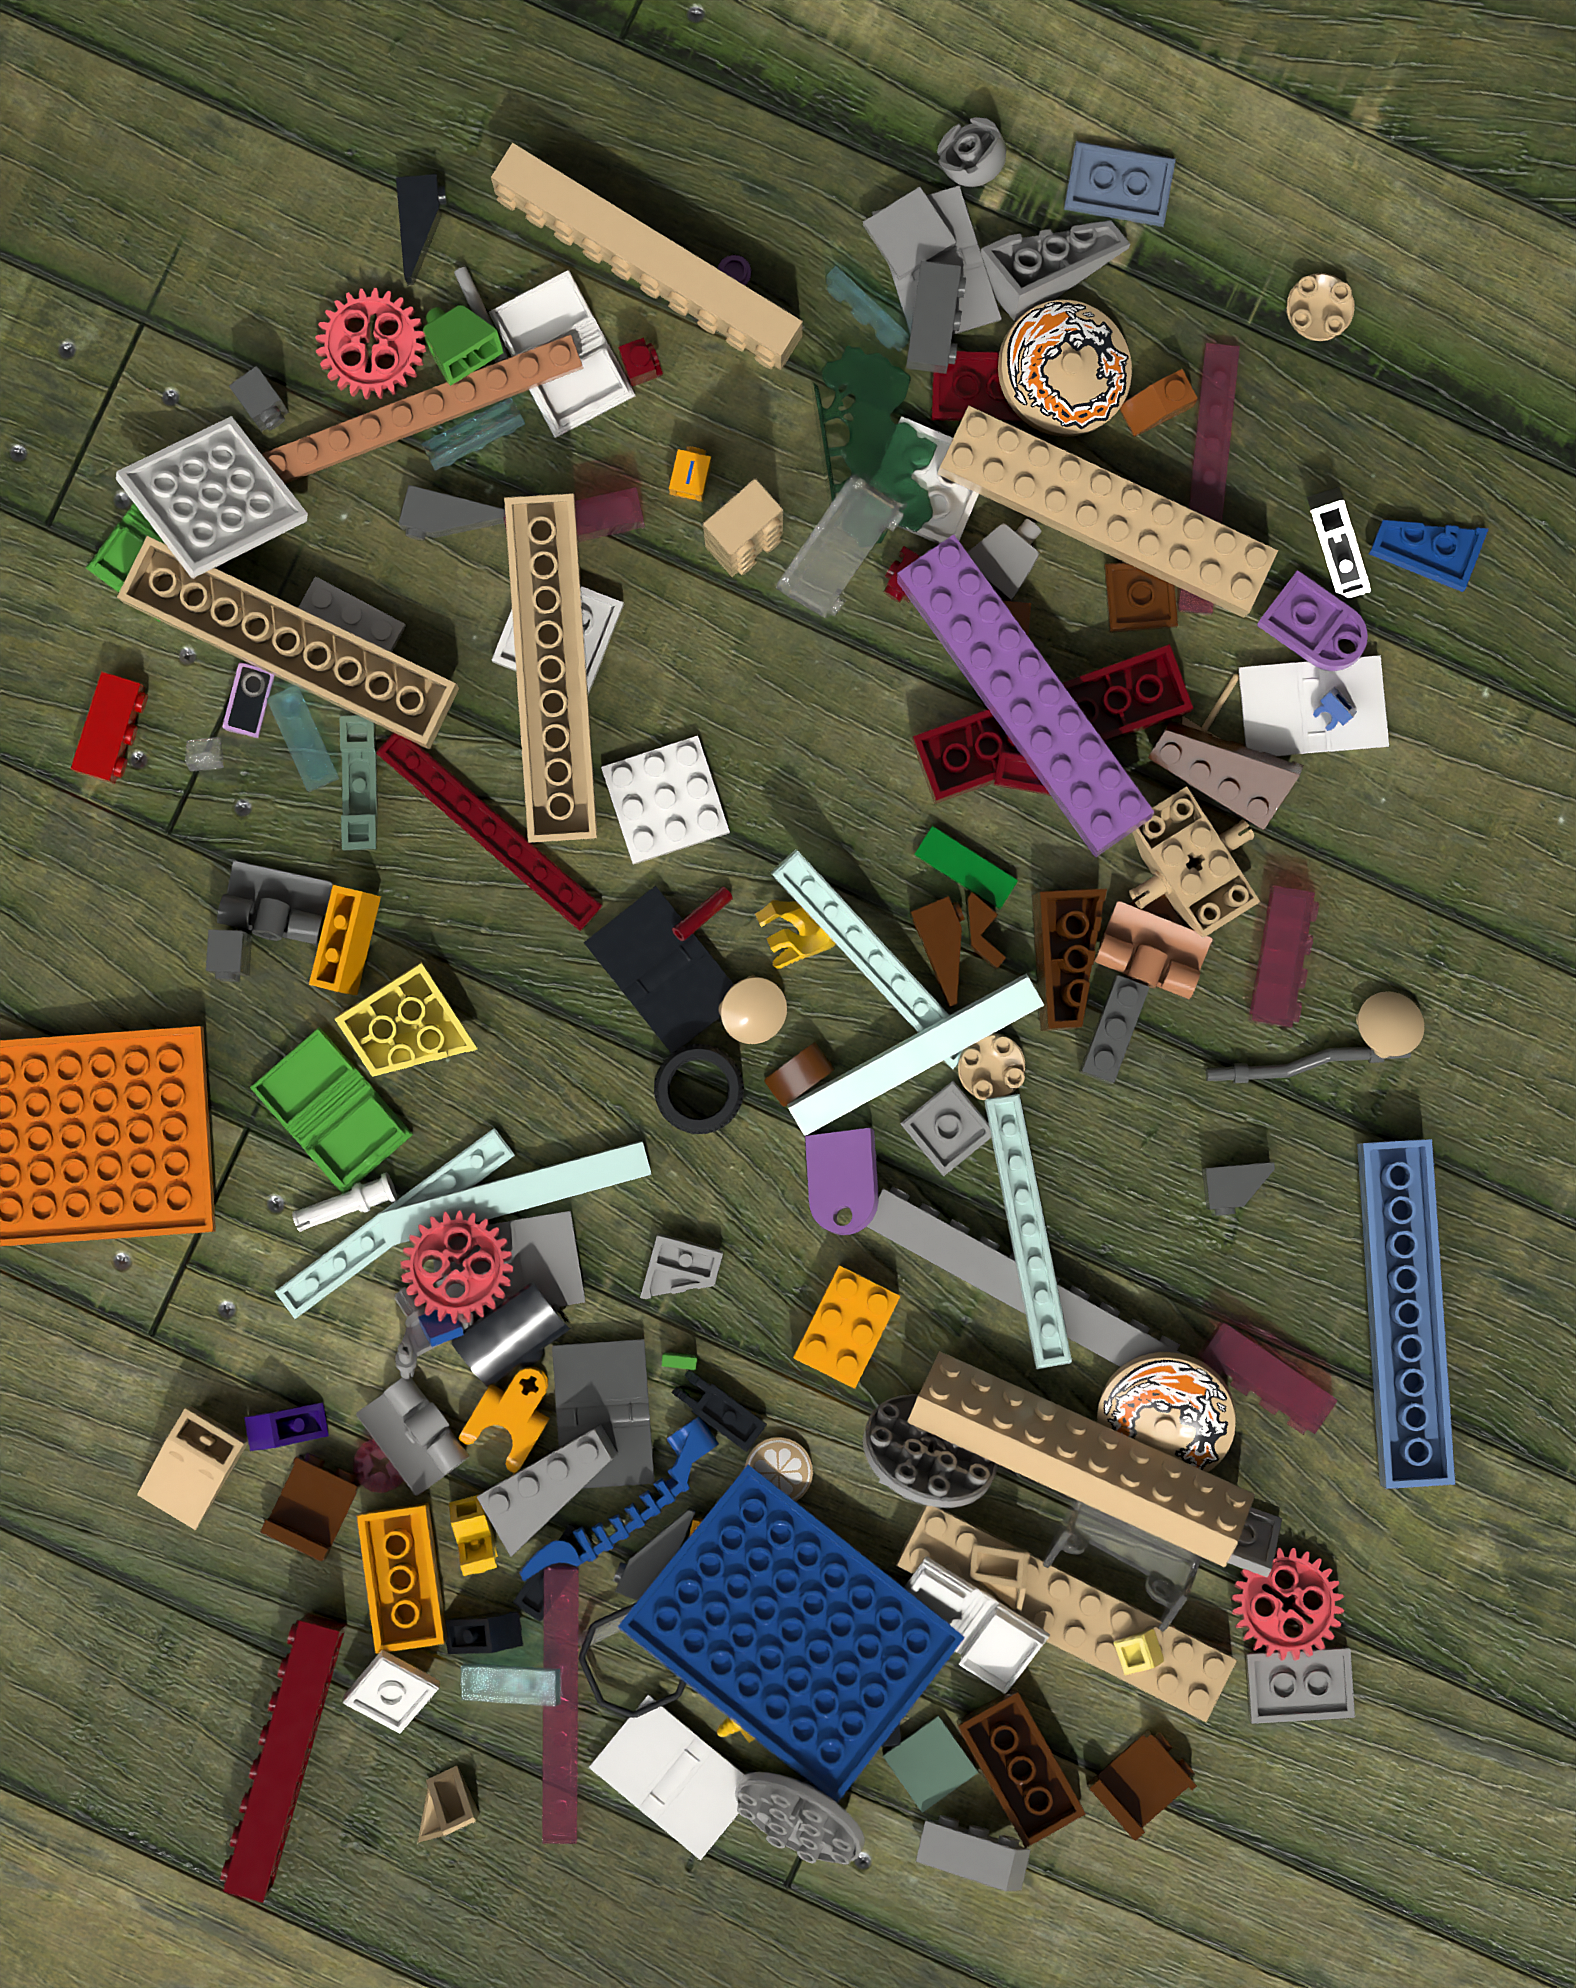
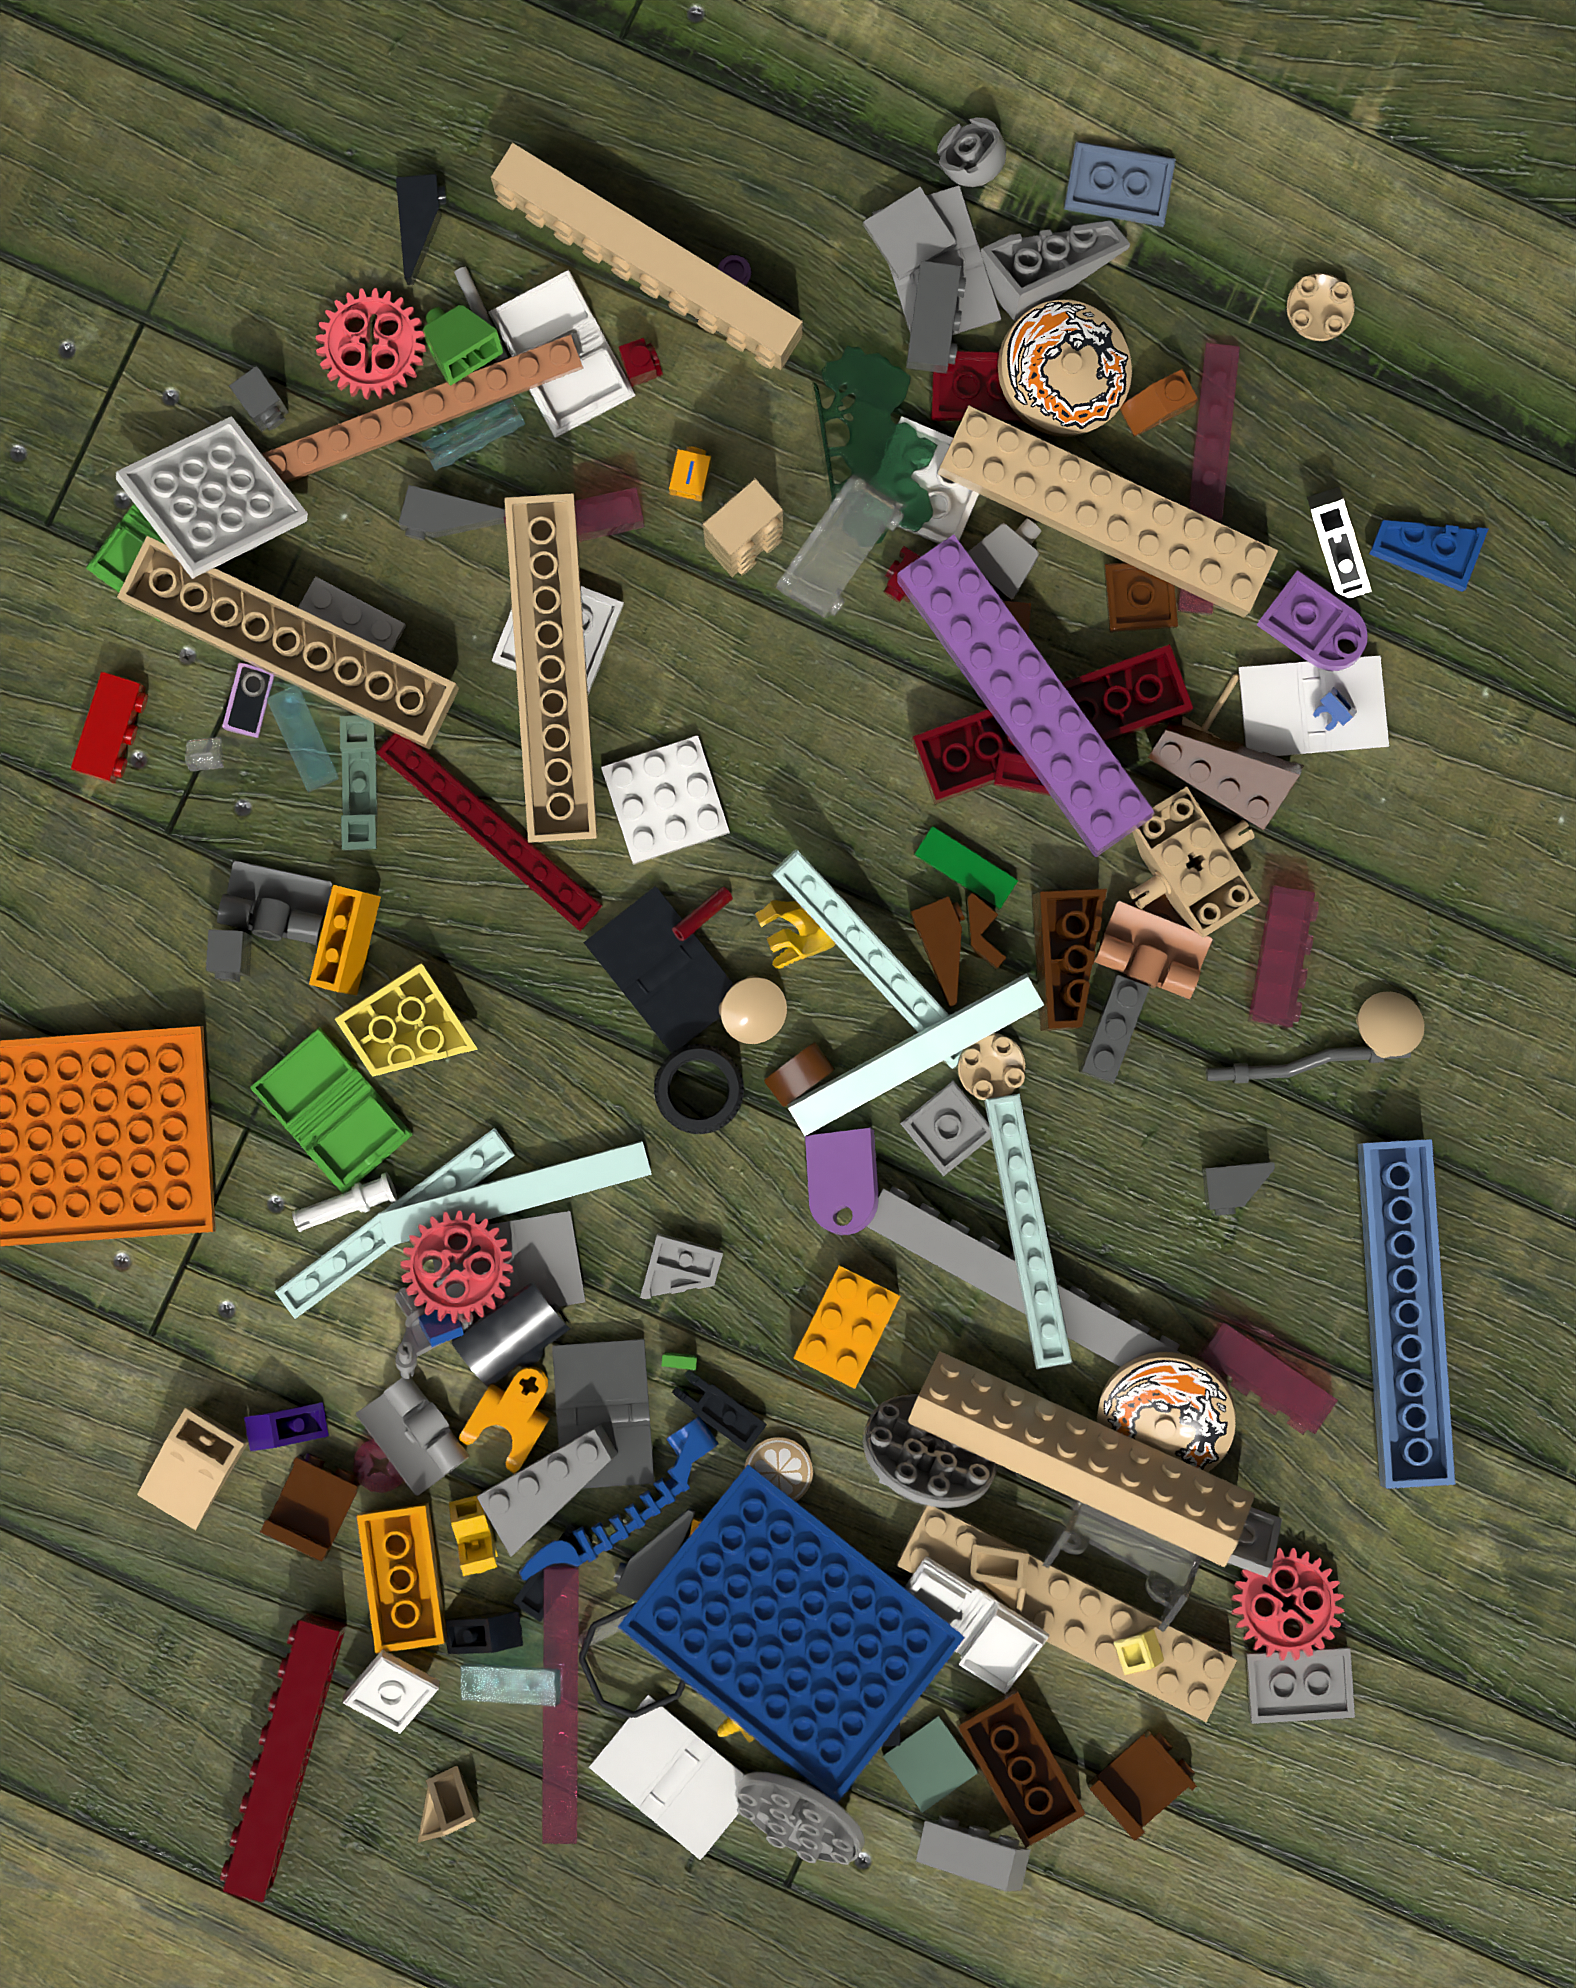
(866, 310): clear light blue plate -> none

